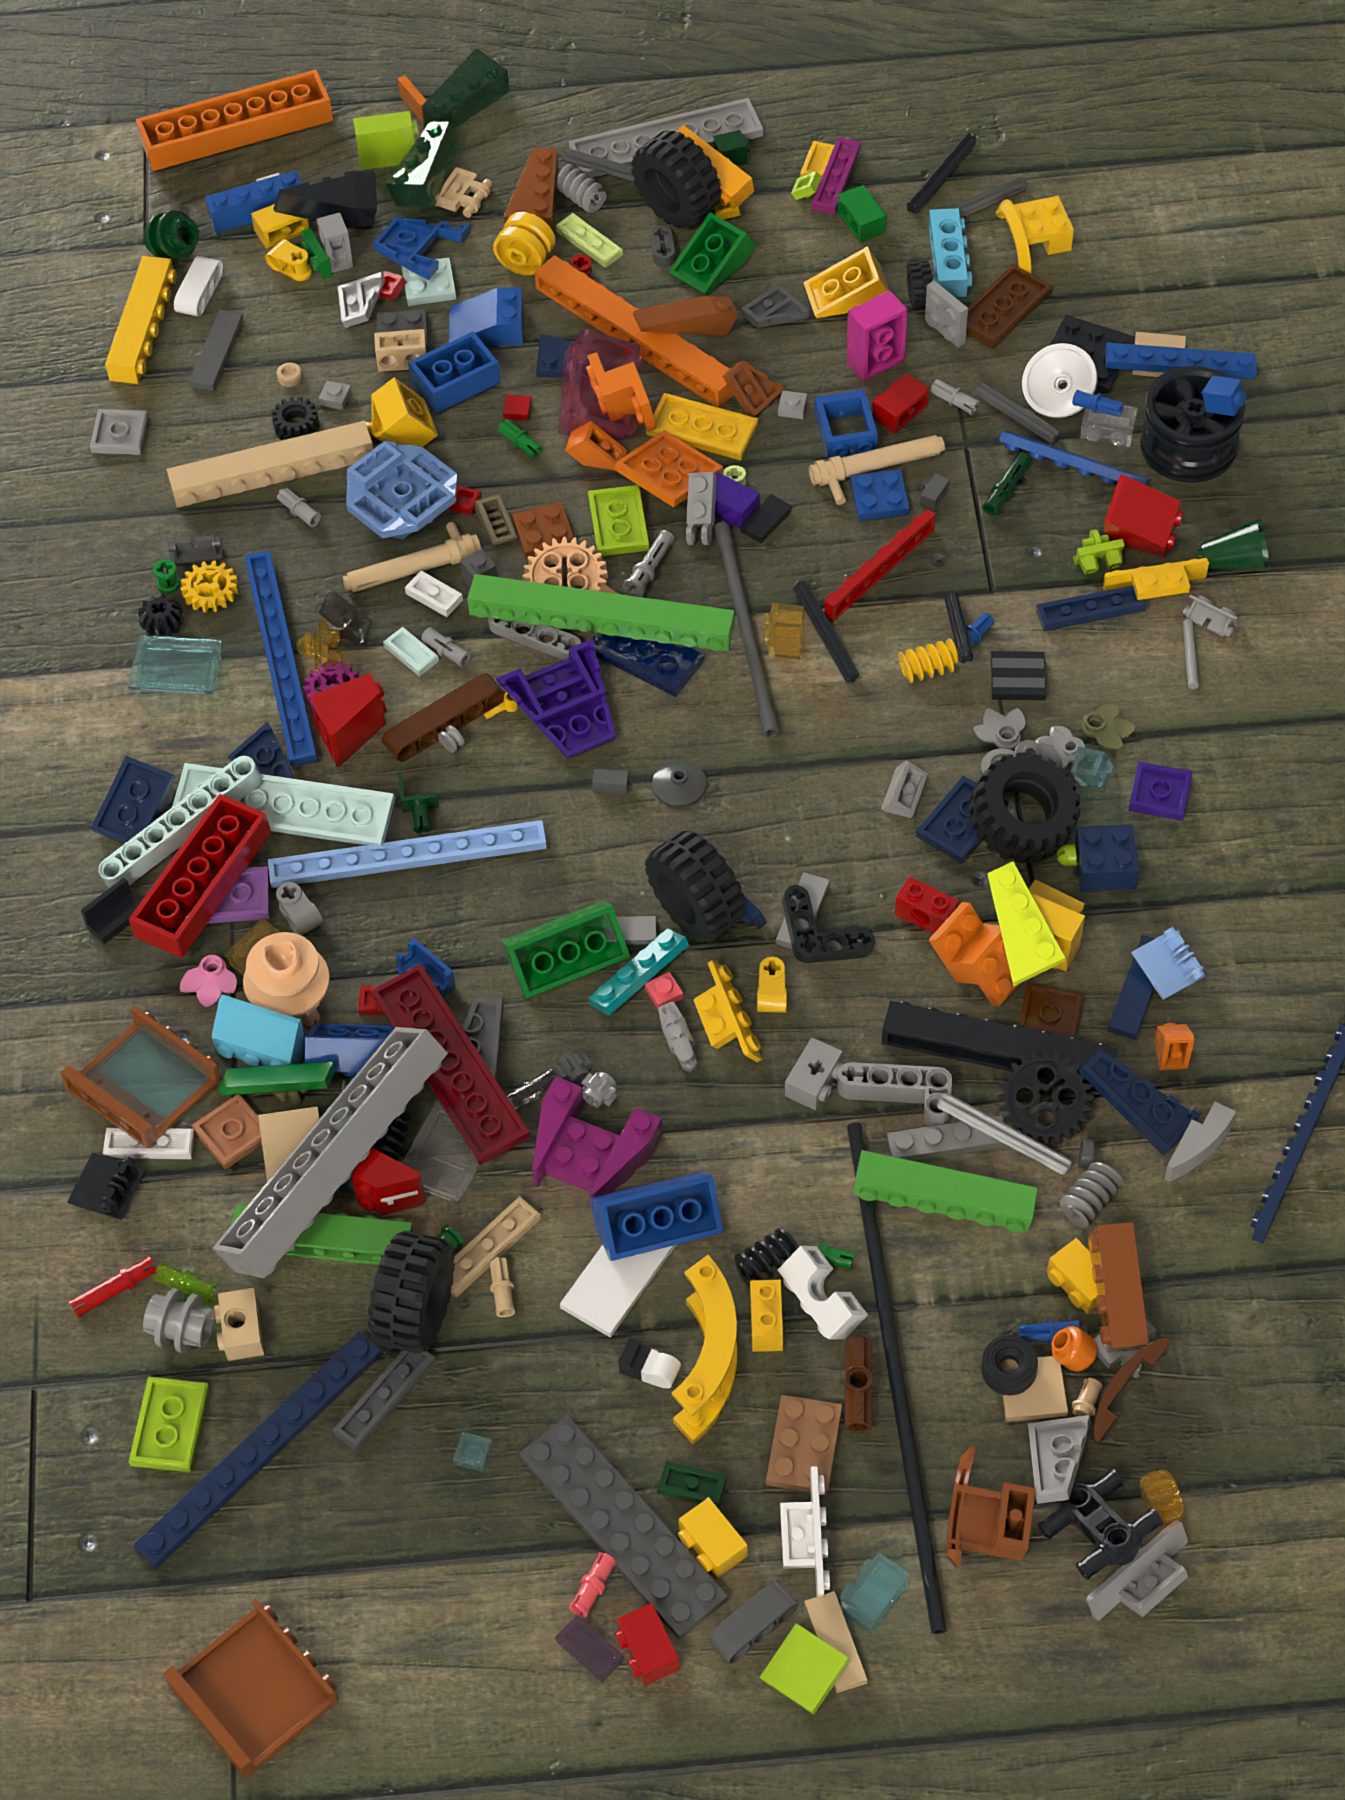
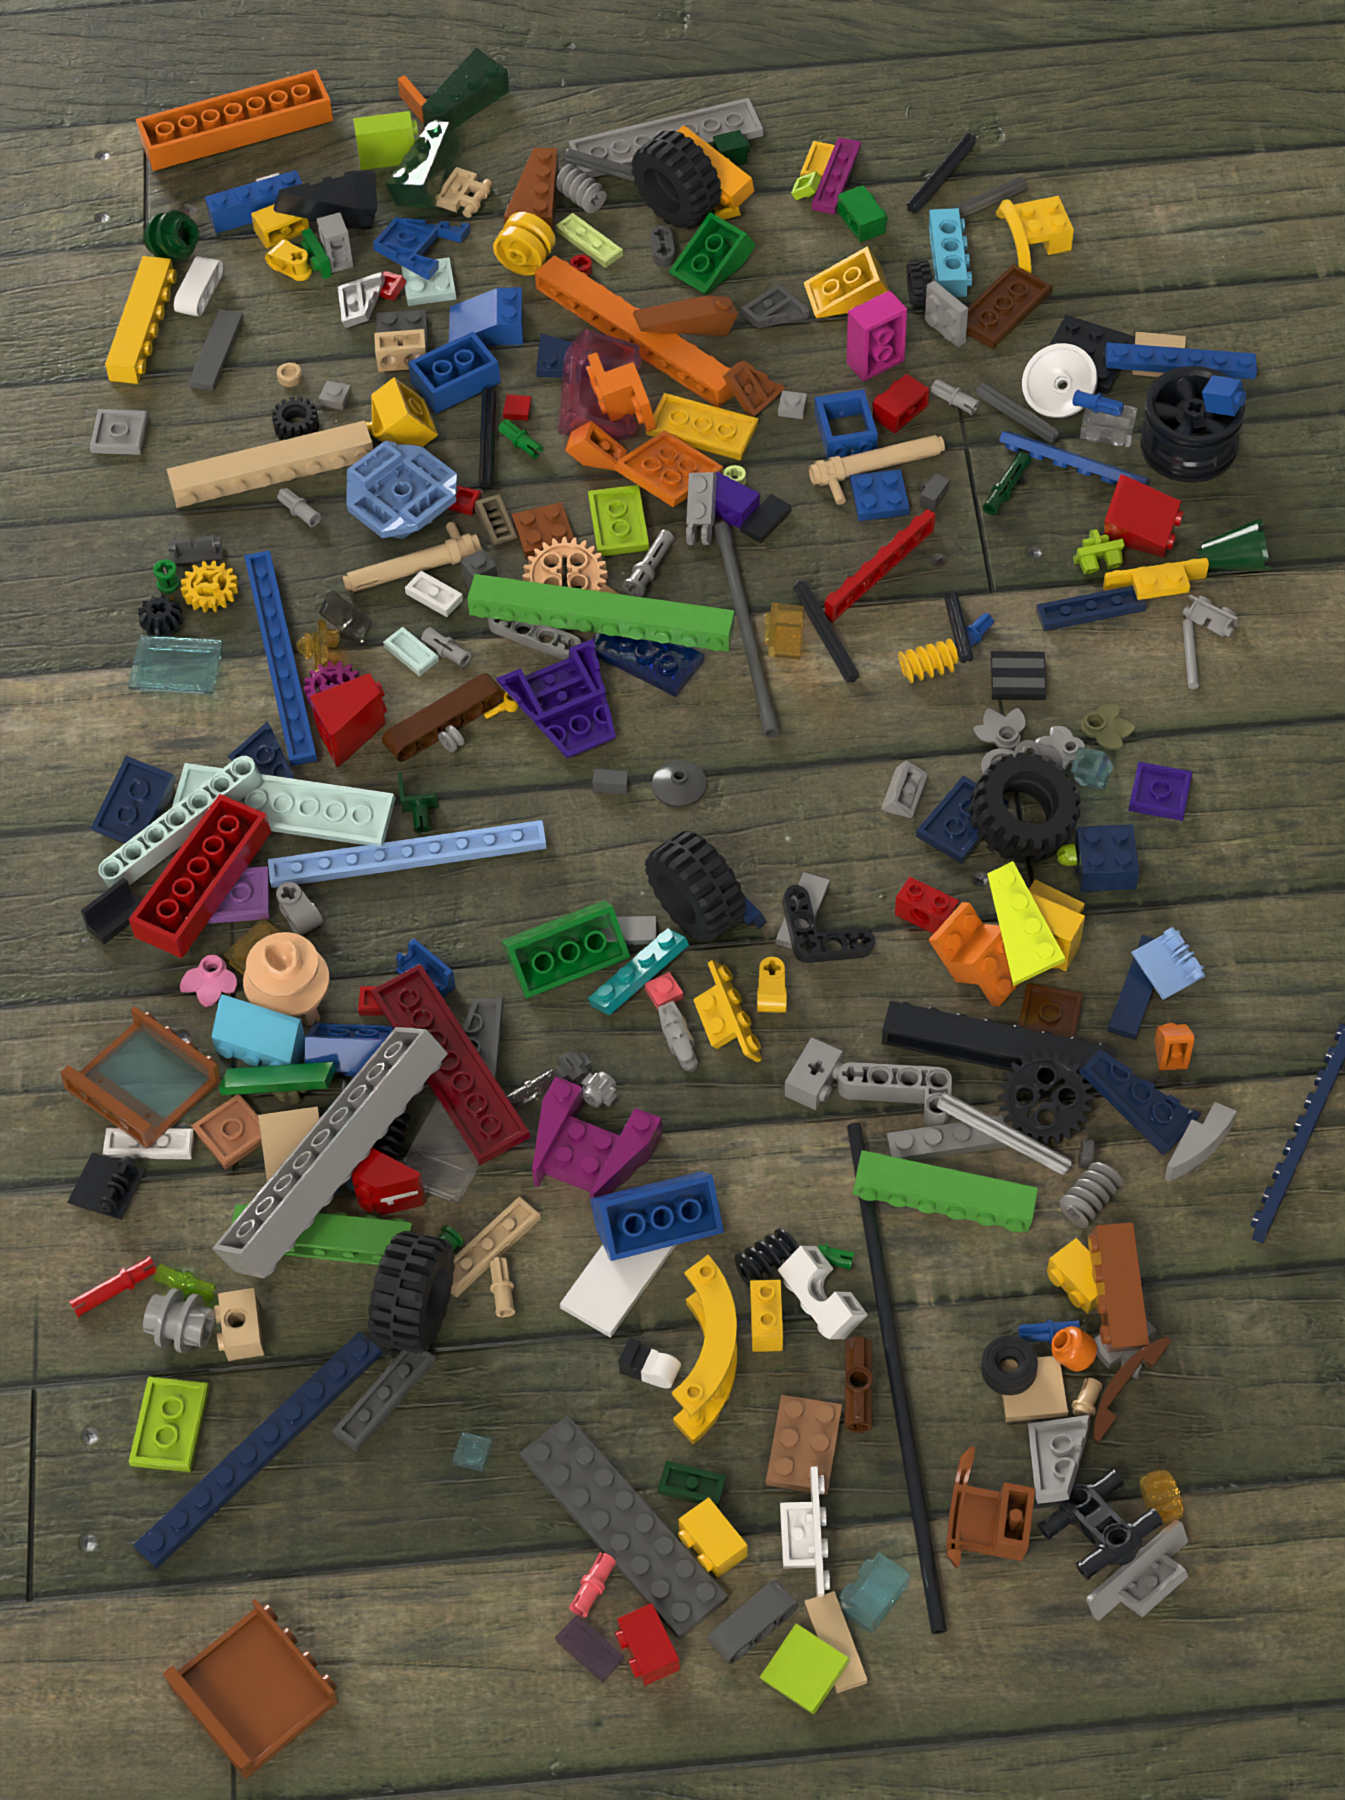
(487, 436): none -> black axle

